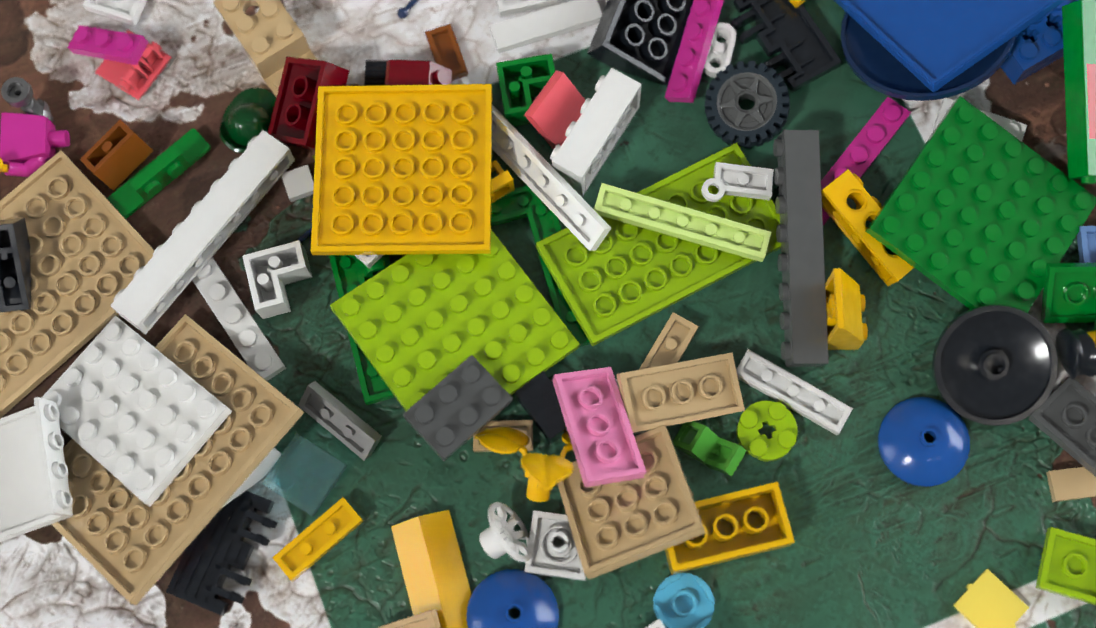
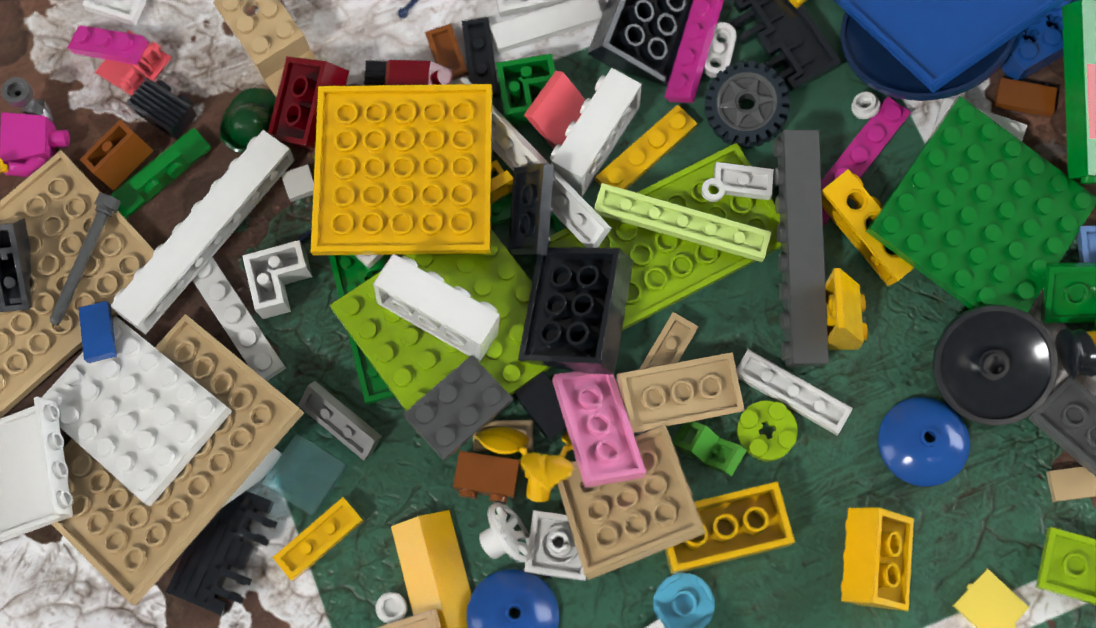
(97, 332): none -> blue tile
(105, 207): none -> dark grey piece
(162, 108): none -> black brick
(391, 607): none -> white tile
(437, 307): none -> white brick
(480, 53): none -> black tile
(486, 476): none -> dark orange brick
(531, 210): none -> black plate
(577, 309): none -> black slope
(648, 149): none -> yellow plate
(863, 100): none -> white plate
(877, 558): none -> yellow slope
(1025, 97): none -> dark orange tile

